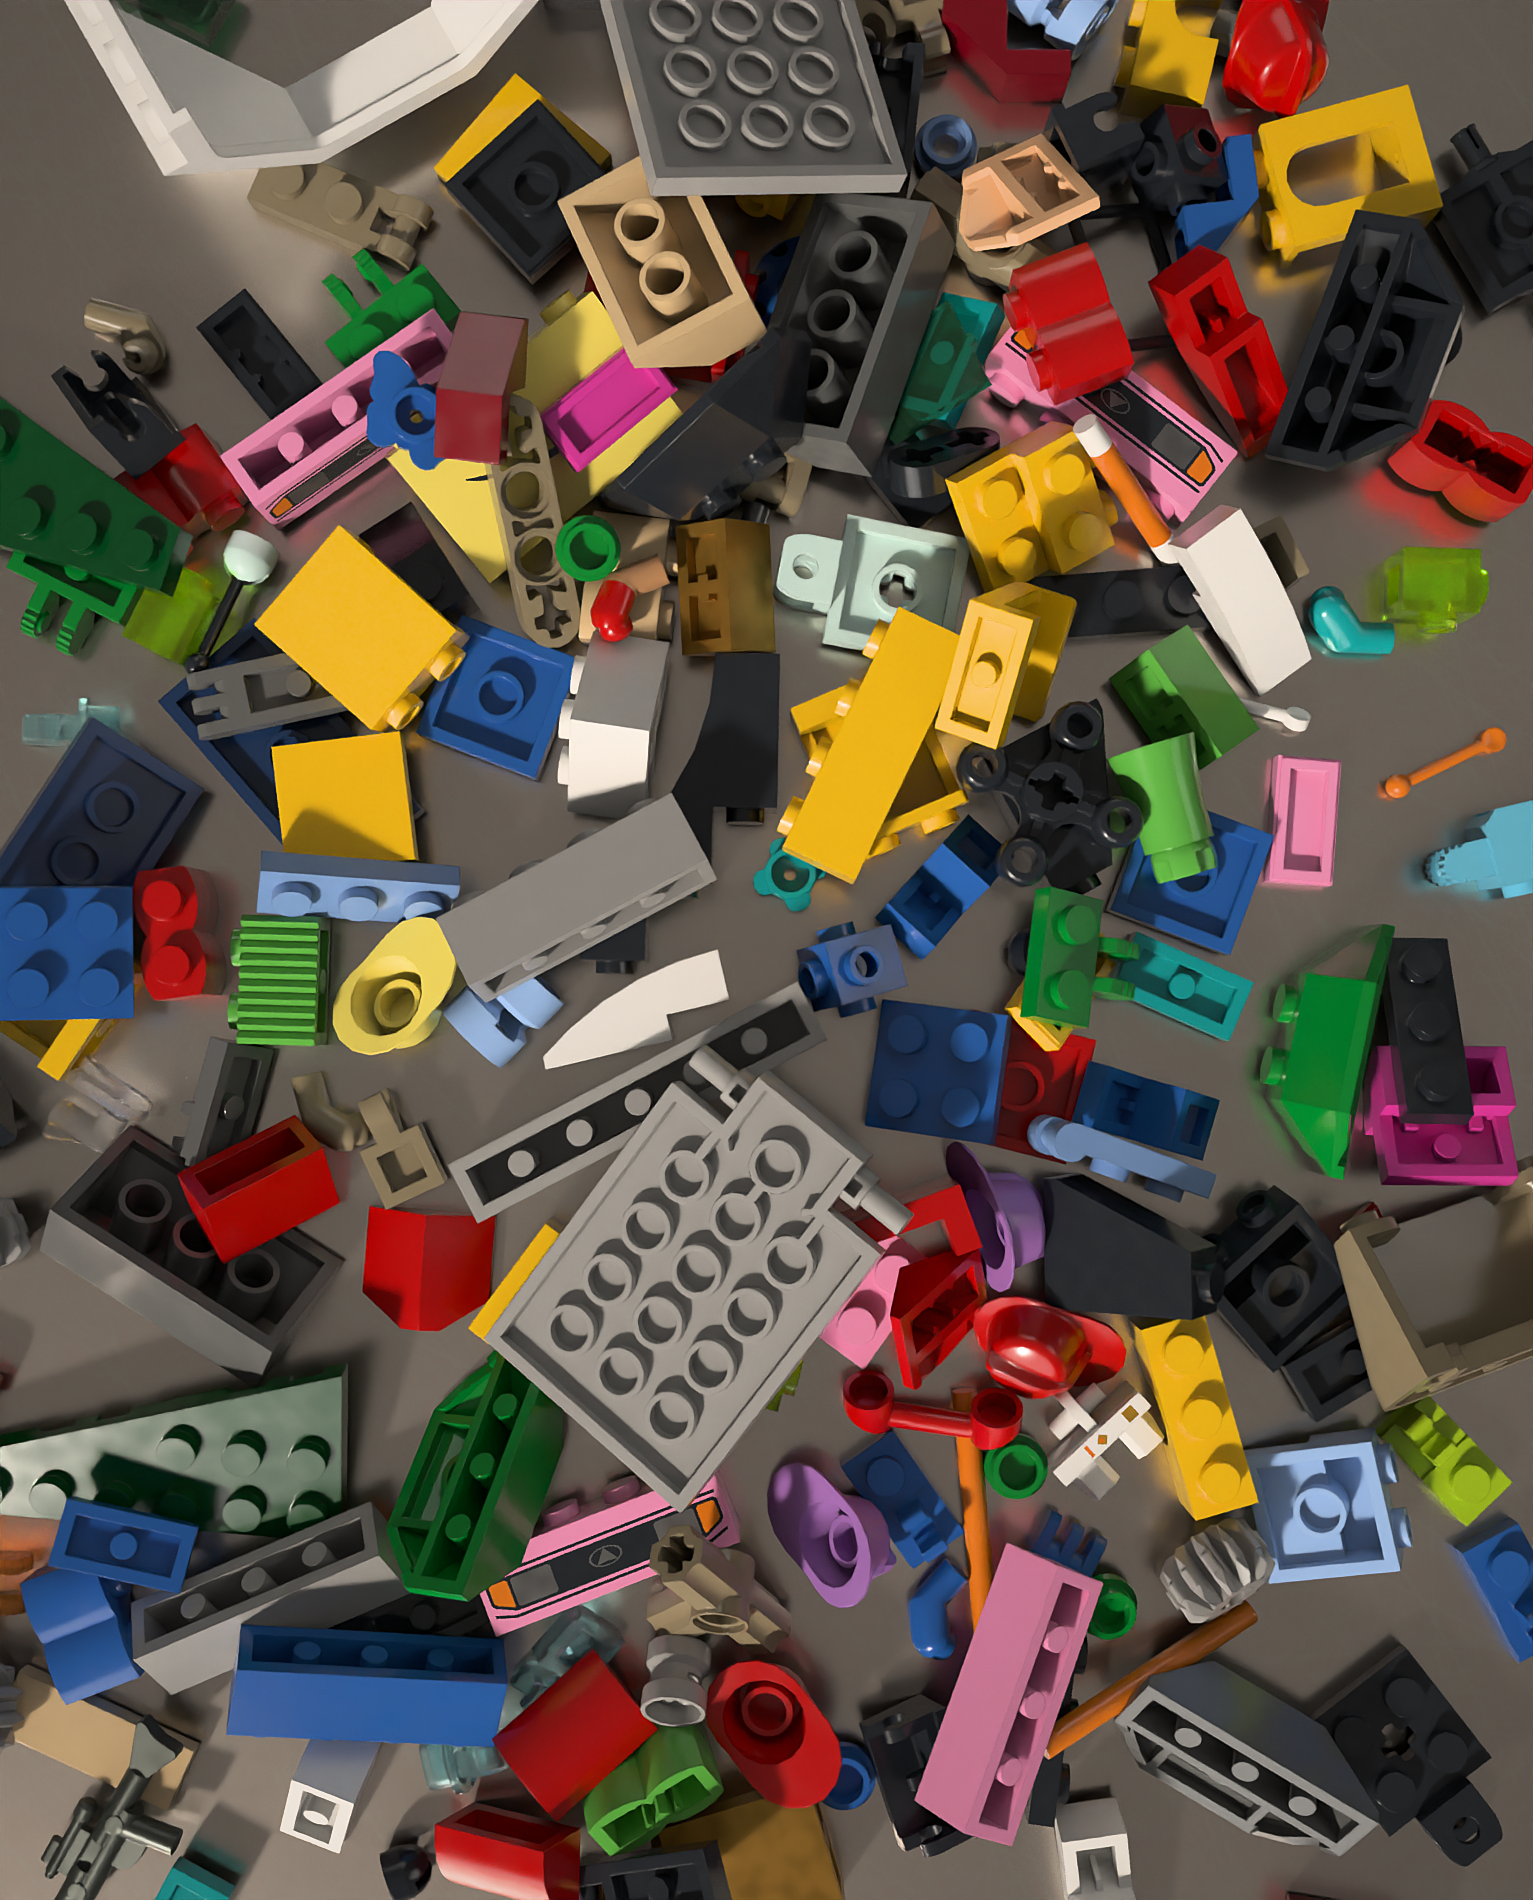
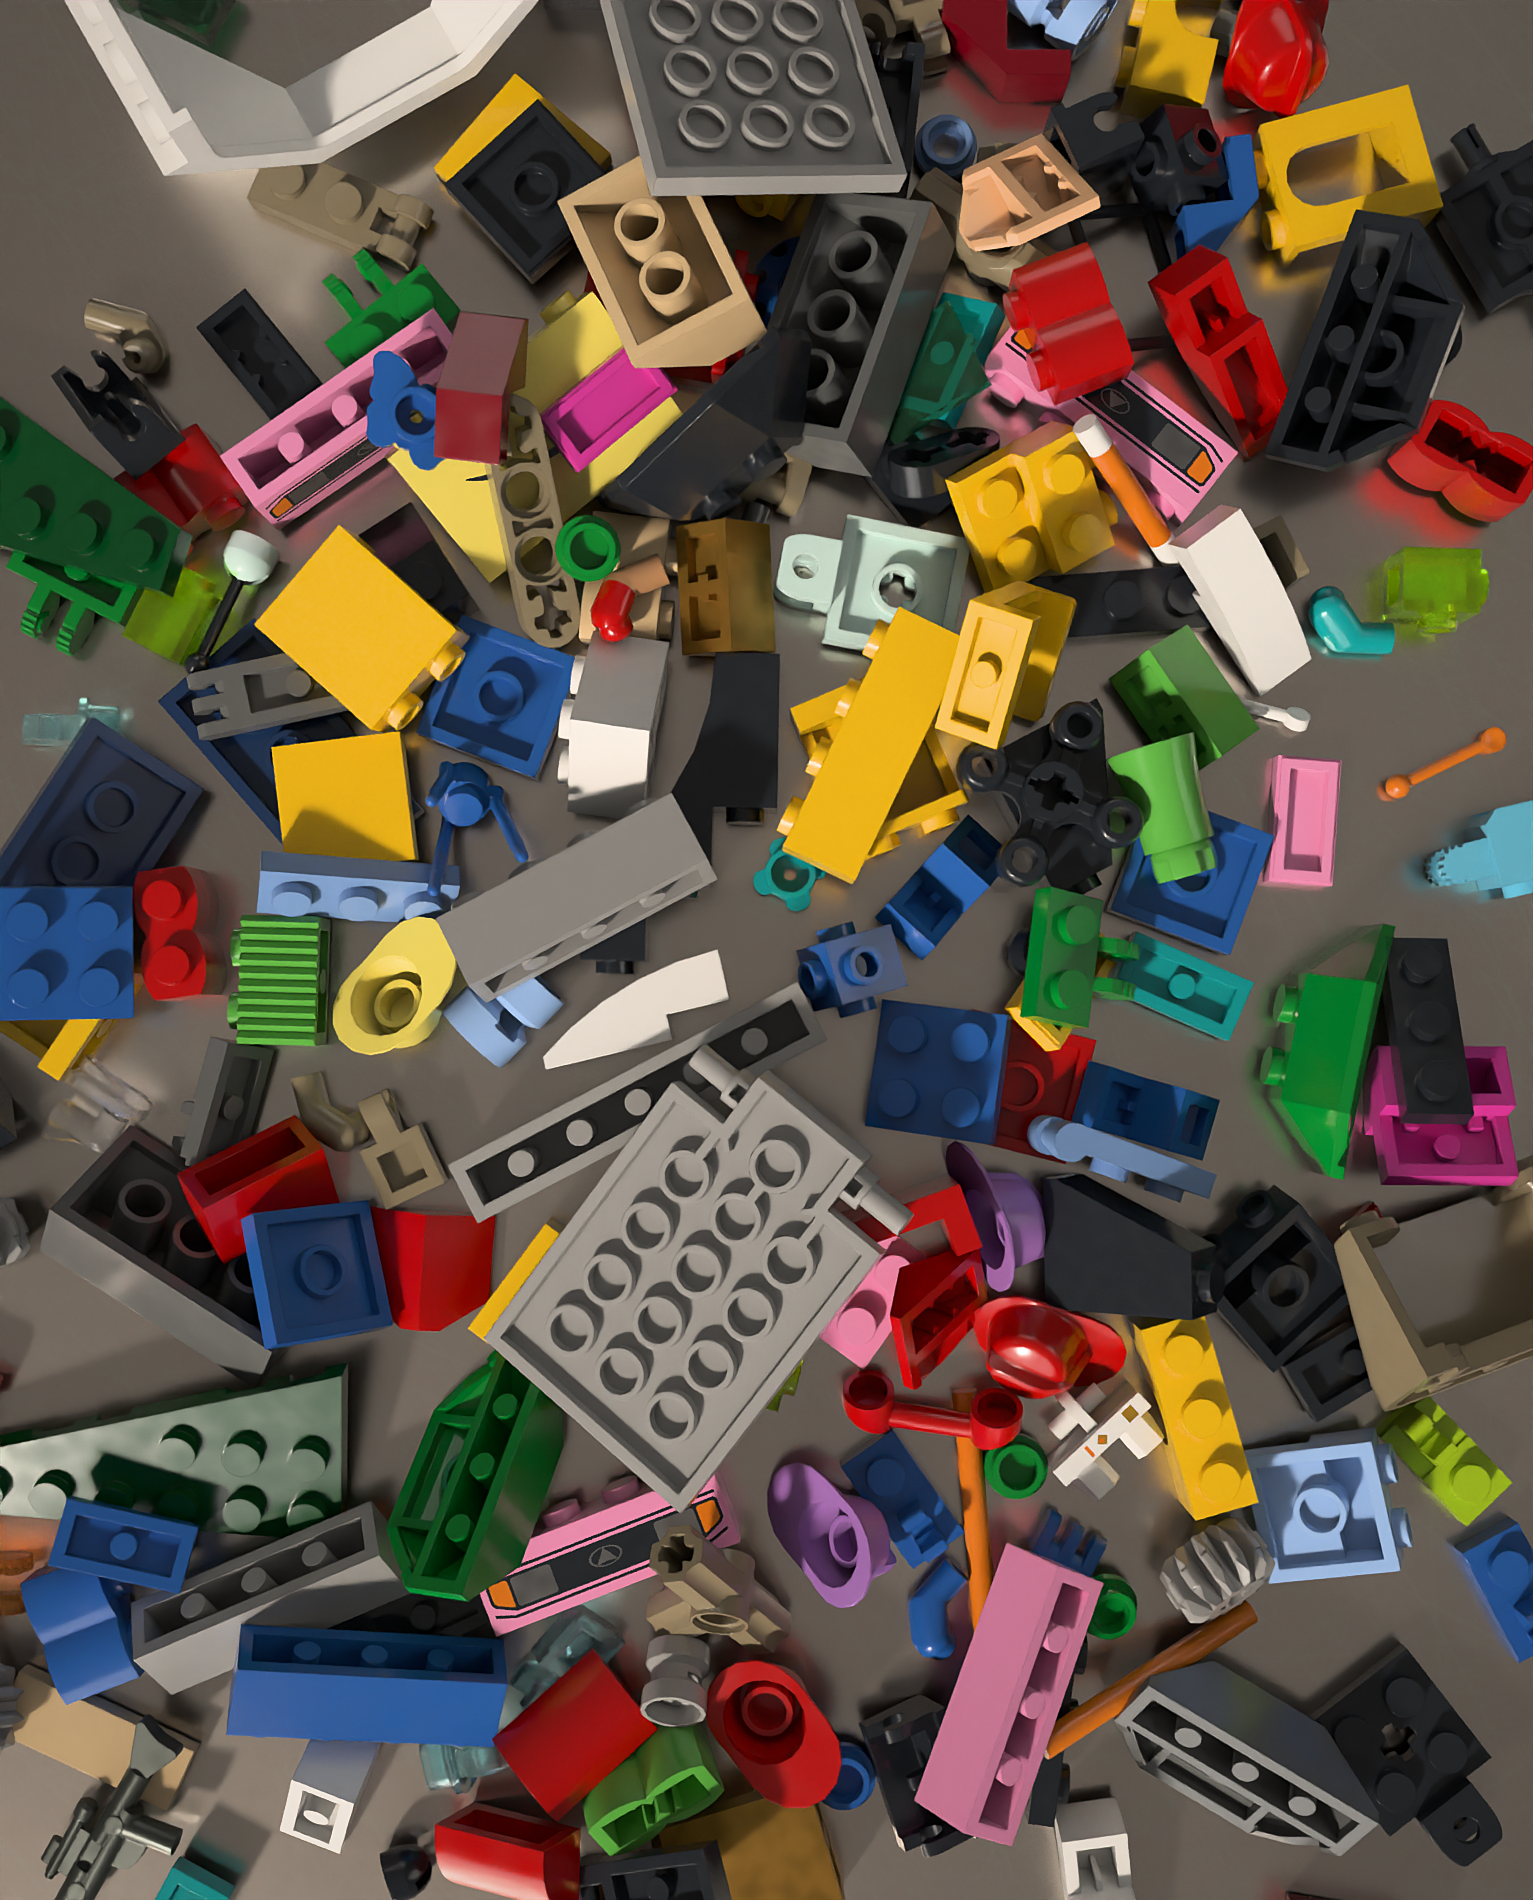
(316, 1273): none -> blue plate
(463, 799): none -> blue plant

